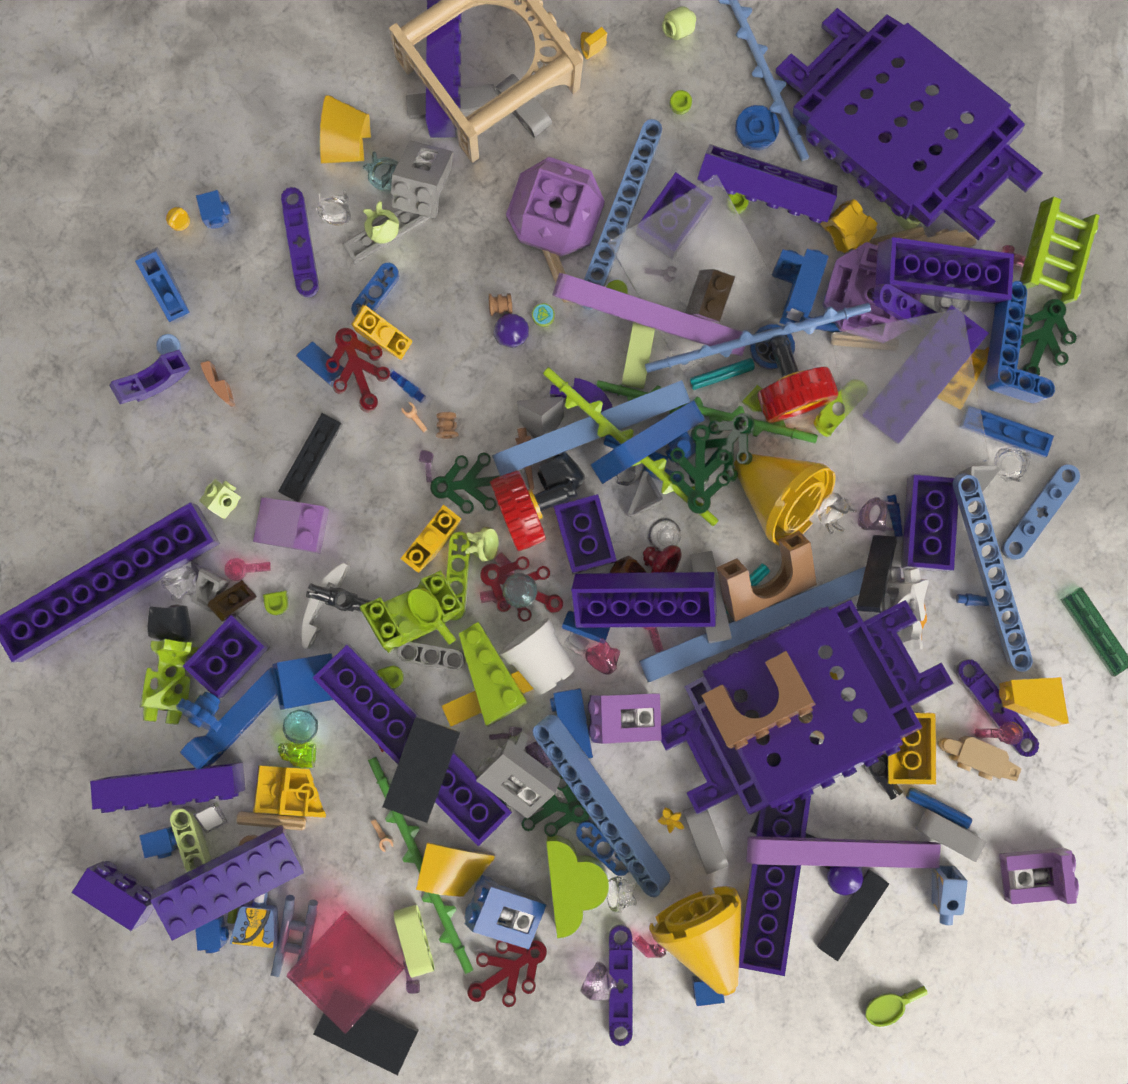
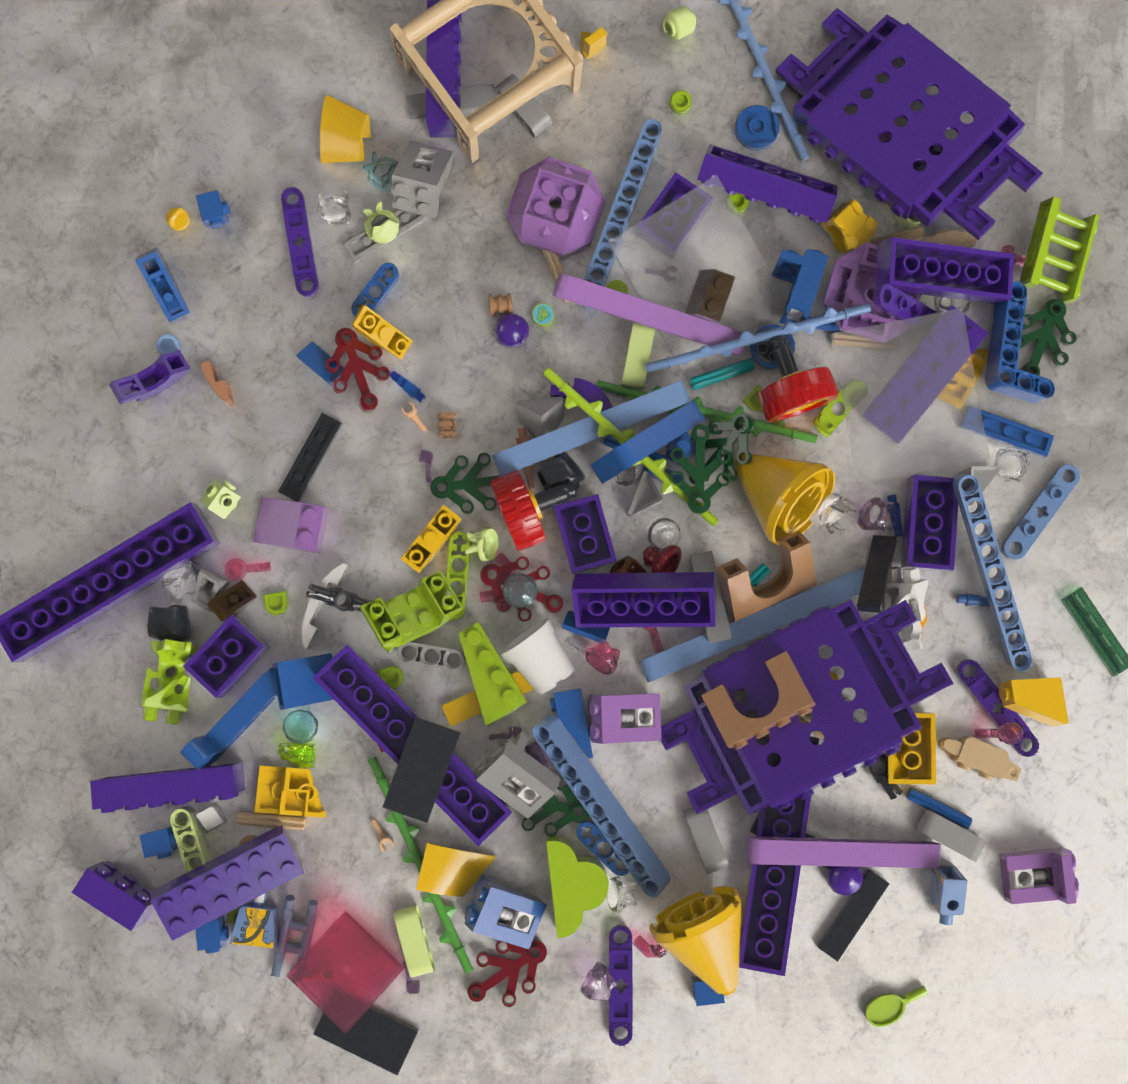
(202, 711): blue plant -> none
(428, 611): lime piece -> none
(671, 820): yellow plant -> none

